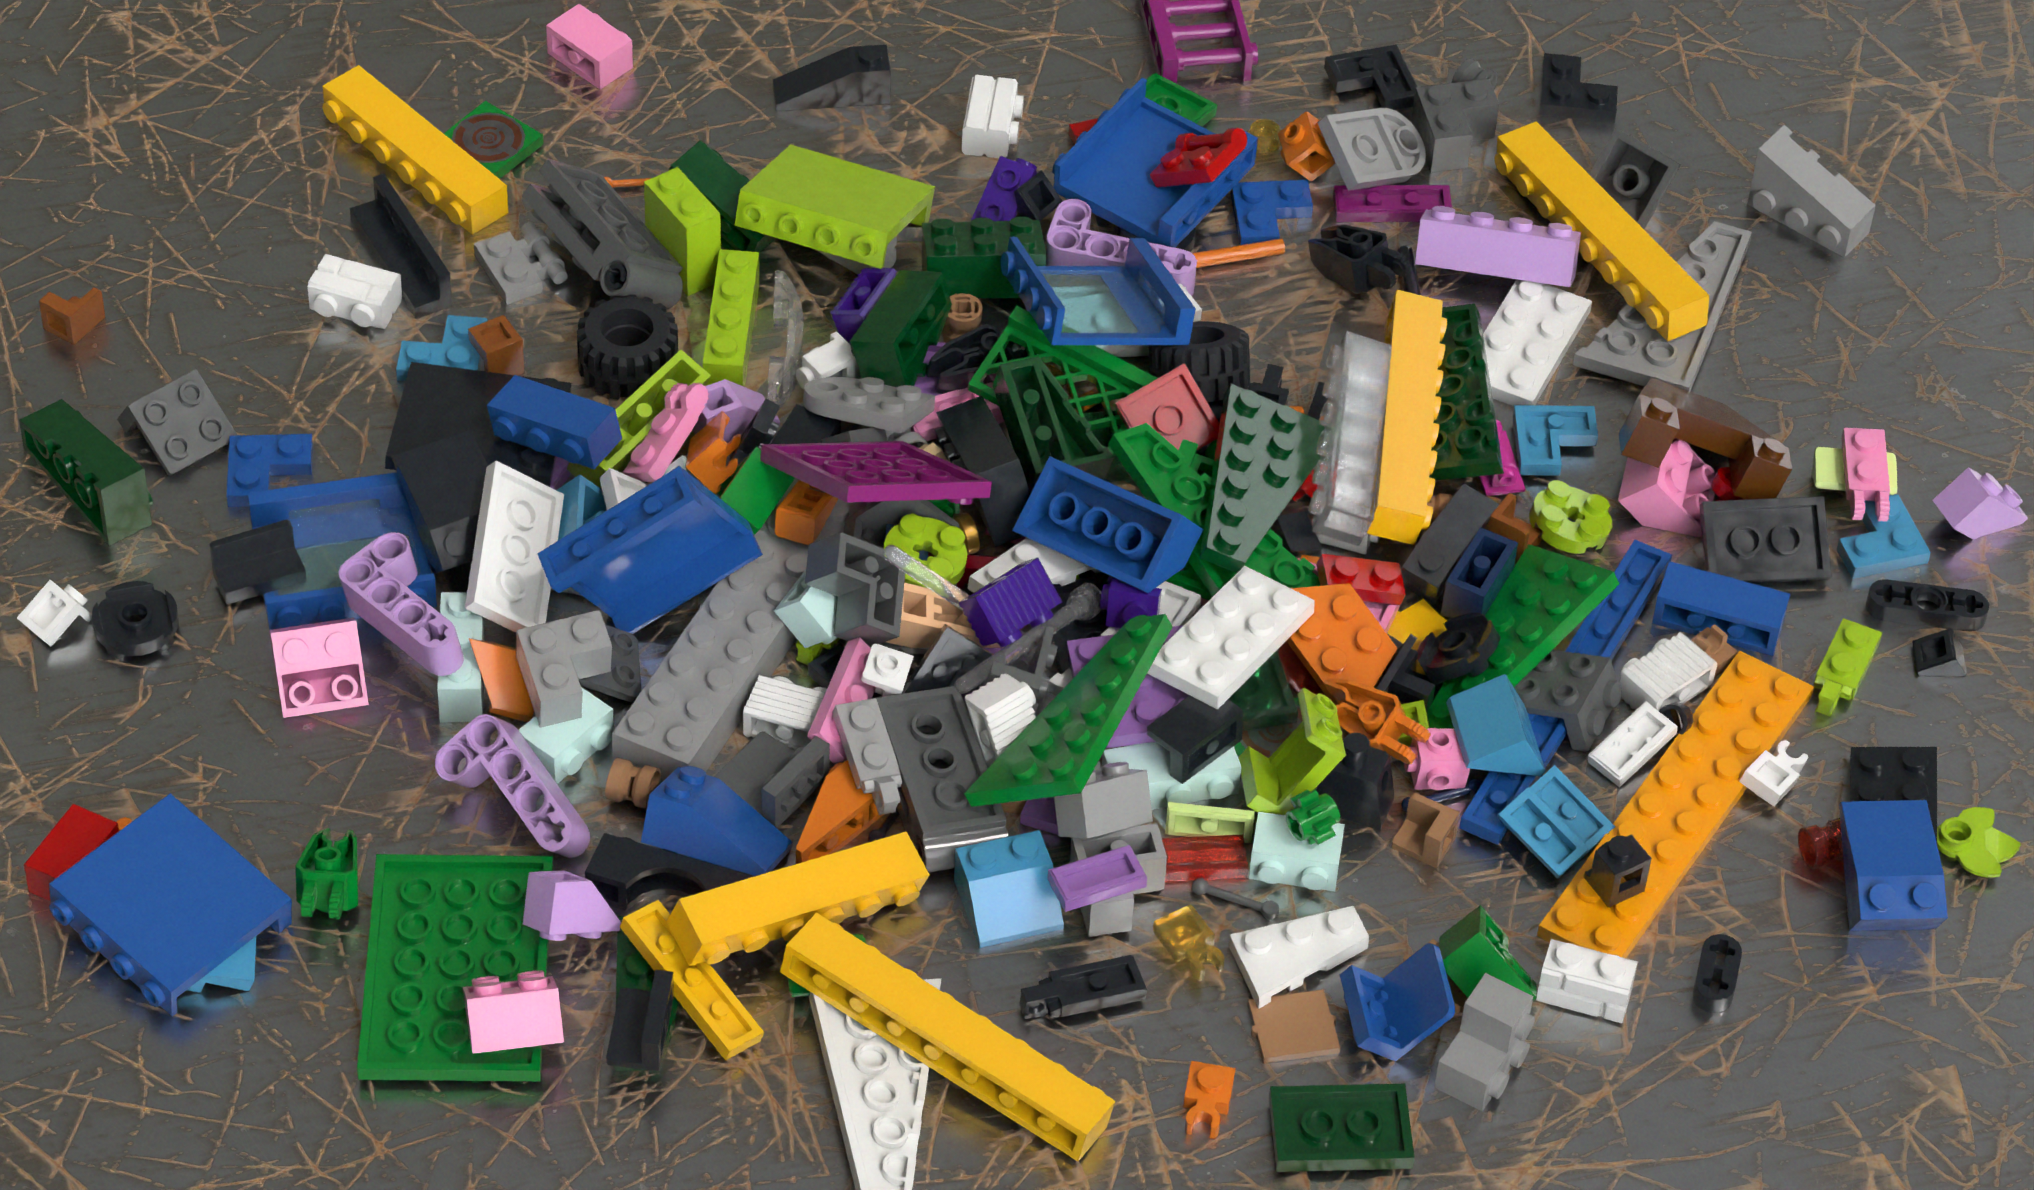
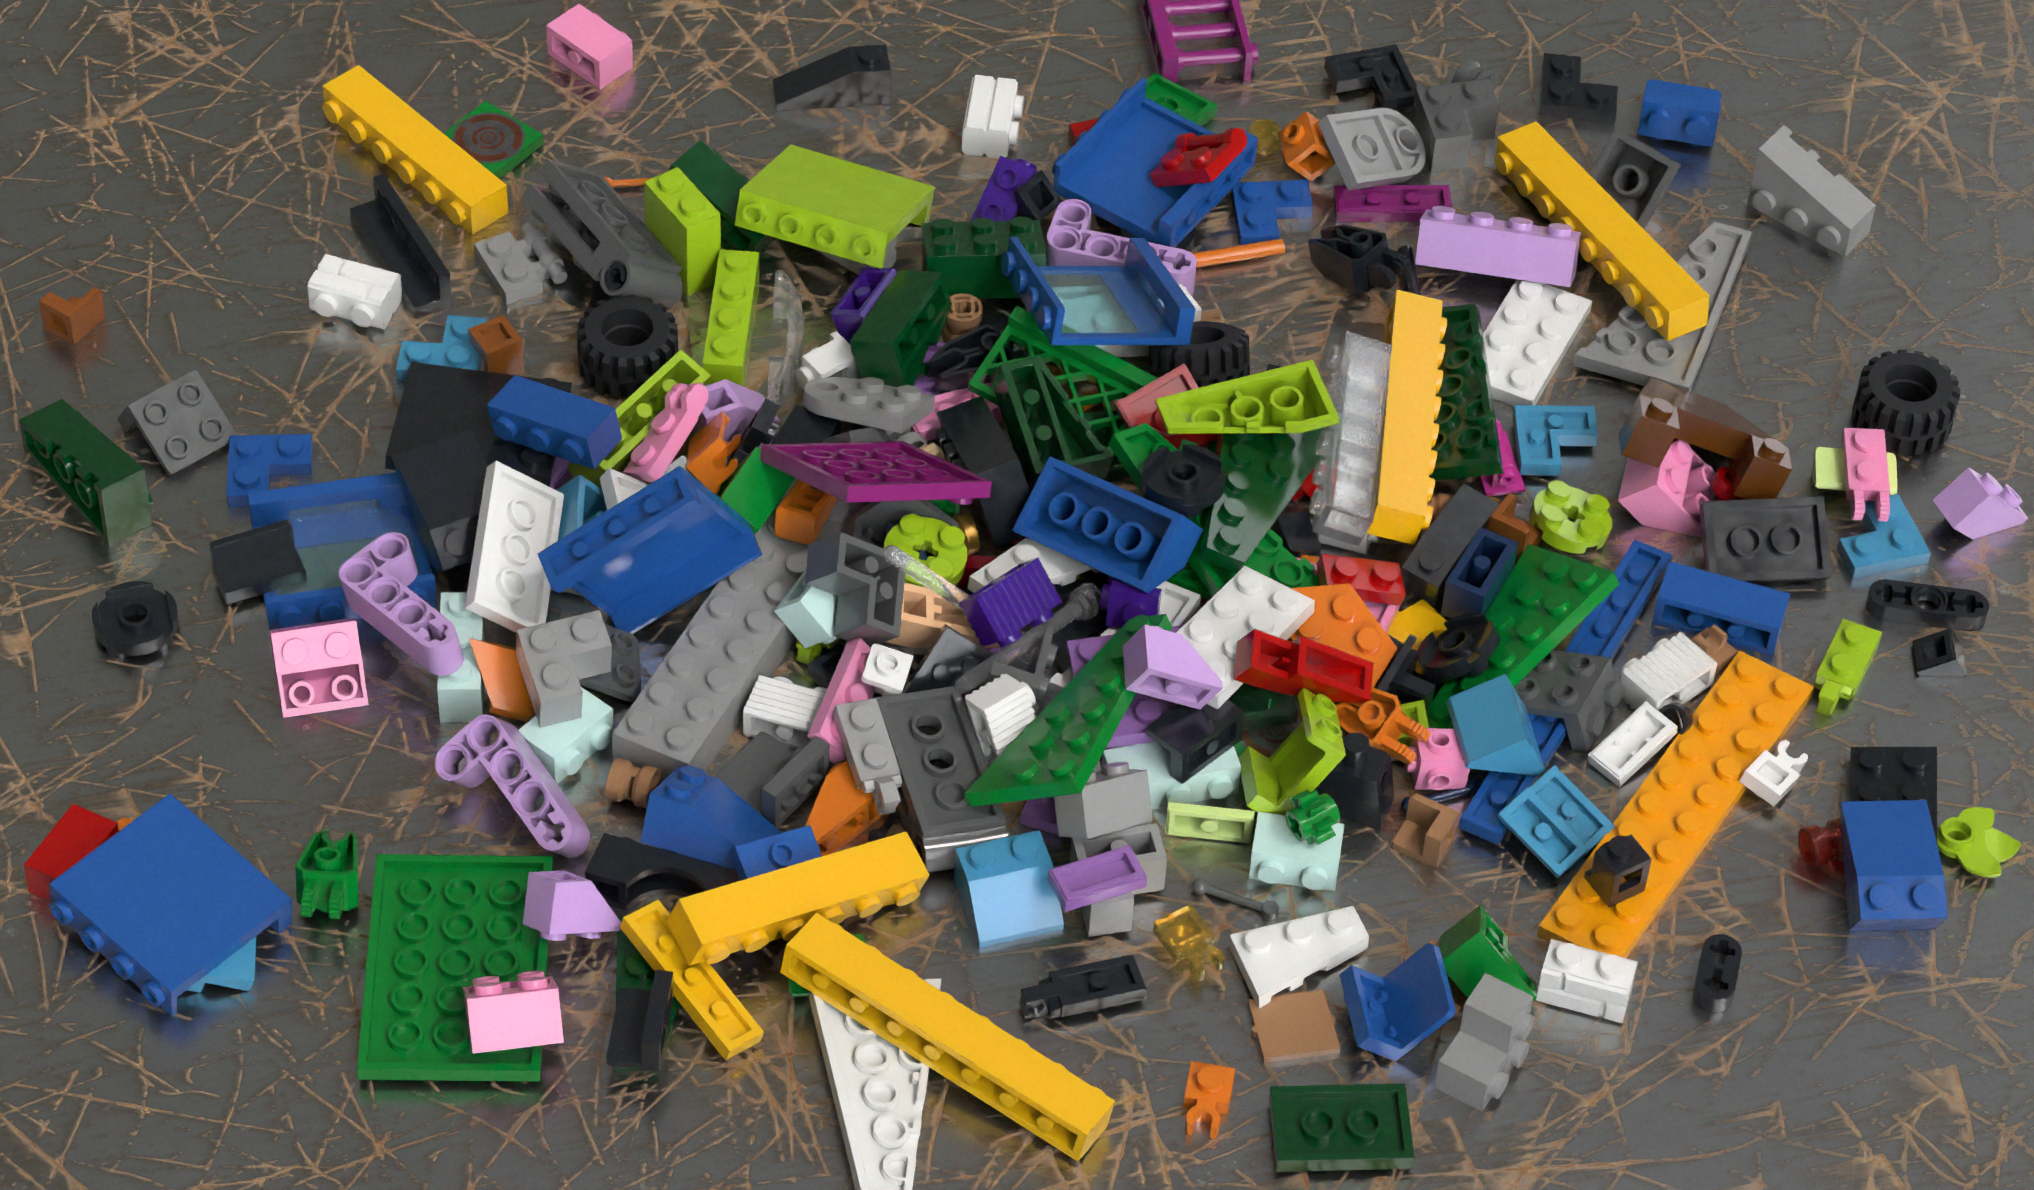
(54, 611): white bracket -> none
(775, 852): none -> blue plate
(1168, 668): none -> lavender slope
(1188, 497): none -> black plate
(1201, 853): clear red tile -> none
(1265, 402): none -> lime wedge
(1300, 664): none -> red slope
(1680, 112): none -> blue bracket
(1907, 399): none -> black tyre

